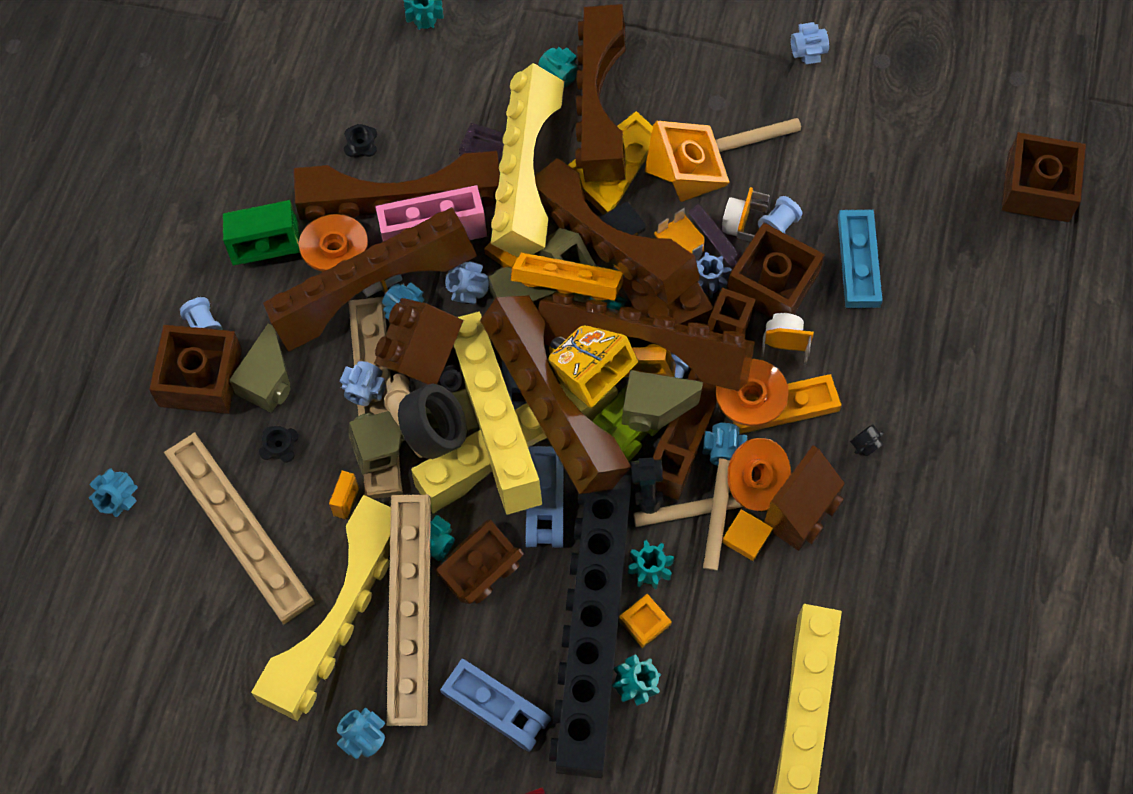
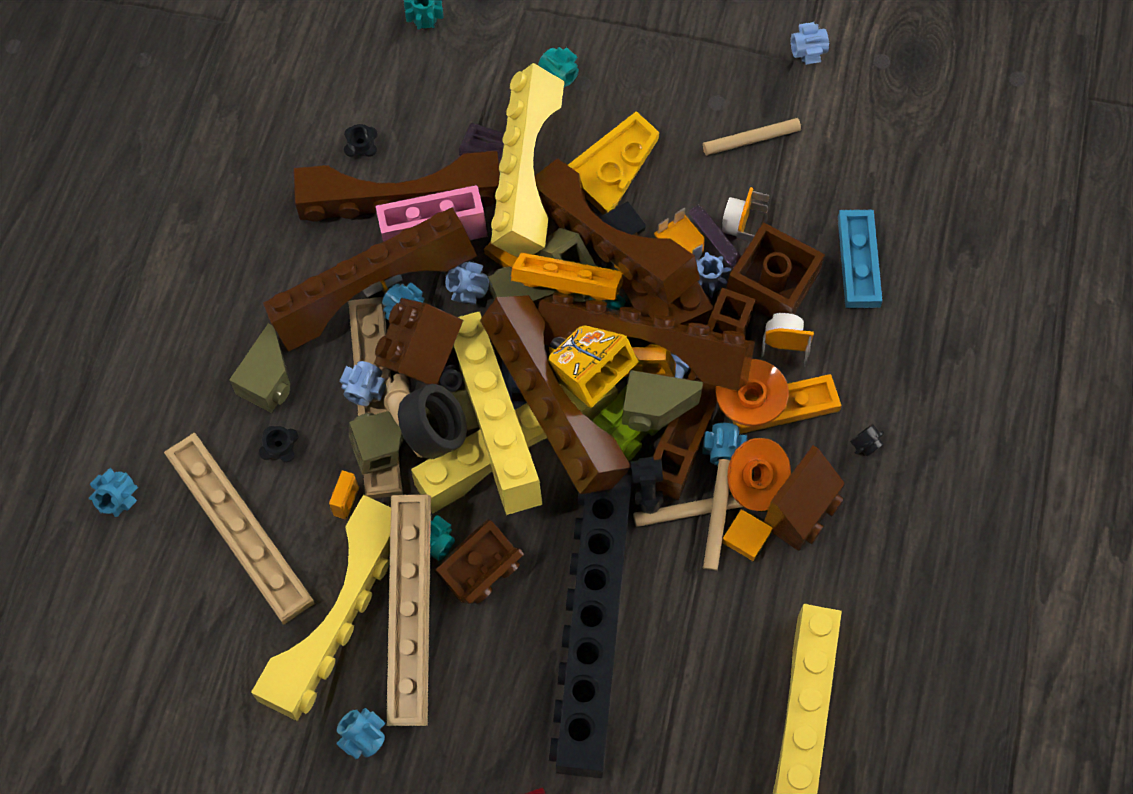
(195, 369): reddish brown brick -> none
(198, 314): light blue bush -> none
(261, 232): green brick -> none
(331, 233): orange dish -> none
(494, 704): medium blue plate -> none
(550, 475): medium blue plate -> none
(602, 142): reddish brown arch -> none
(636, 680): teal gear -> none
(644, 620): light orange tile -> none
(655, 573): teal gear -> none
(686, 158): light orange slope -> none
(782, 215): light blue bush -> none
(1043, 177): reddish brown brick -> none

